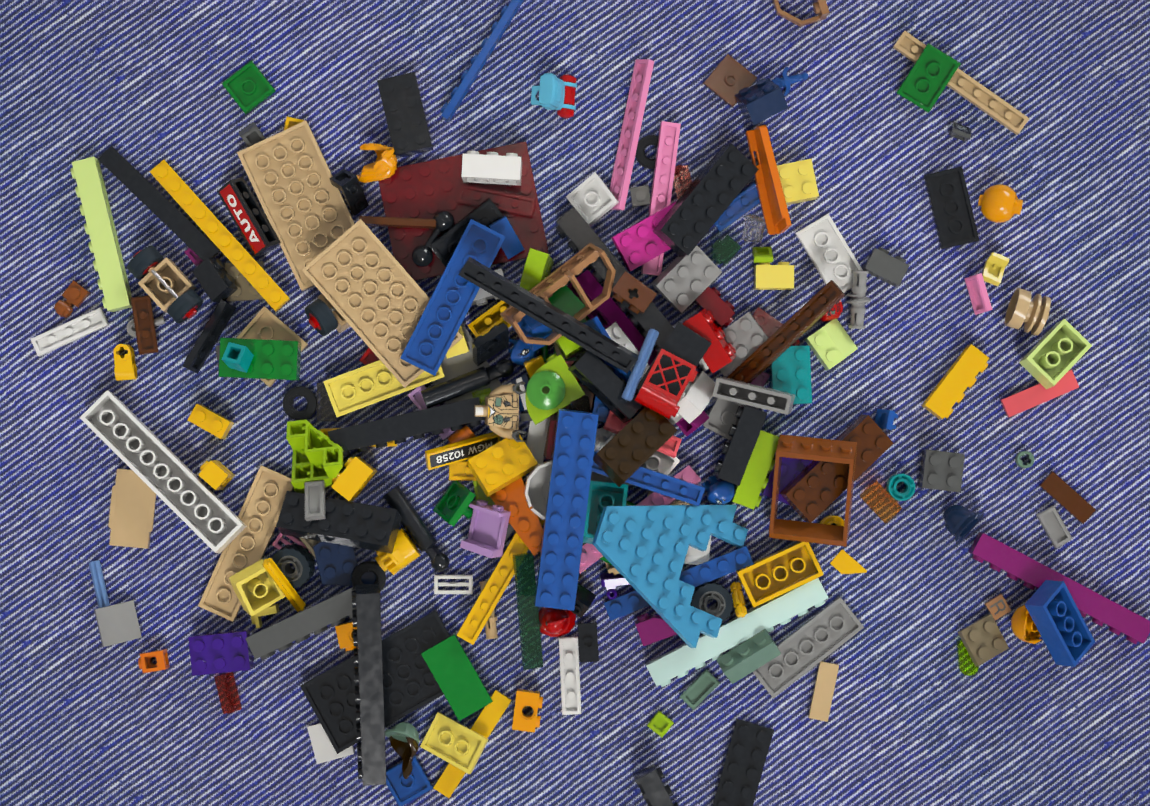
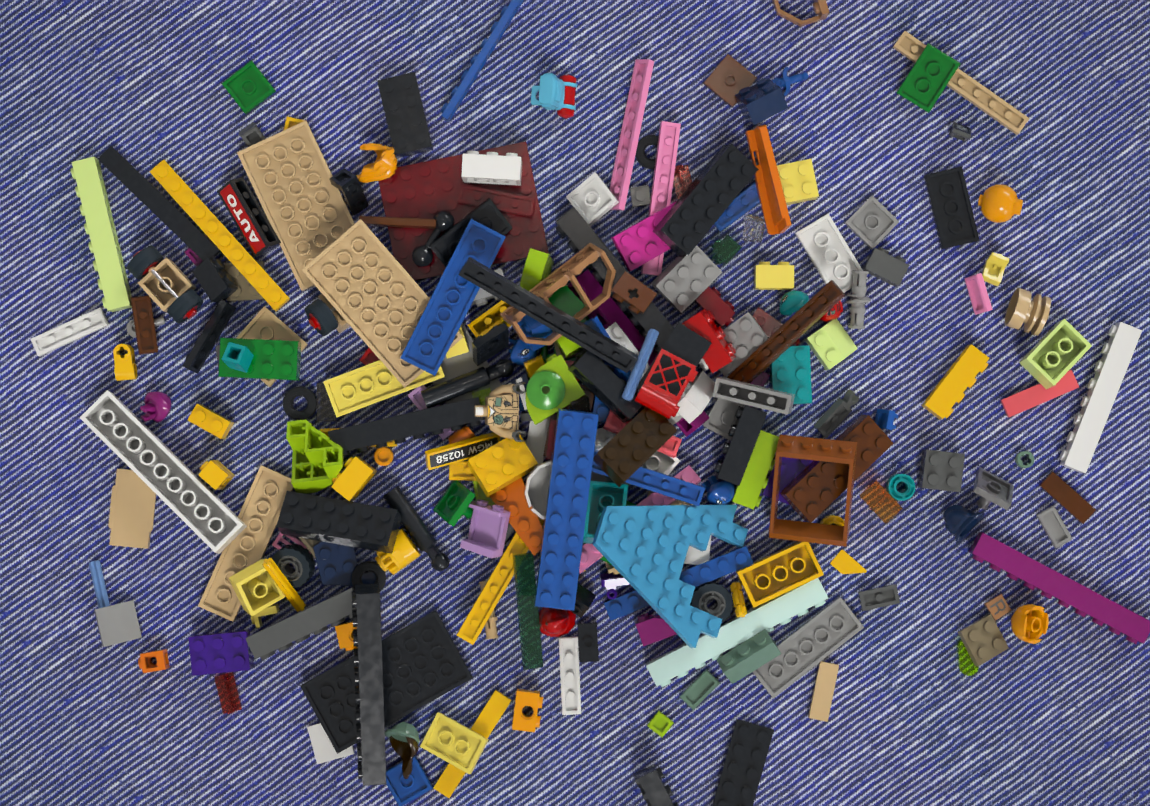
(75, 296): dark orange plate -> none
(156, 406): none -> magenta piece
(315, 500): light grey tile -> none
(383, 456): none -> light orange tile
(436, 584): white tile -> none
(457, 677): green tile -> none
(511, 245): blue tile -> none
(762, 254): lime tile -> none
(792, 302): none -> teal piece
(836, 414): none -> dark grey plate
(871, 222): none -> light grey plate
(878, 597): none -> dark grey plate
(992, 489): none -> flat silver tile
(1060, 623): blue brick -> none
(1100, 397): none -> white brick

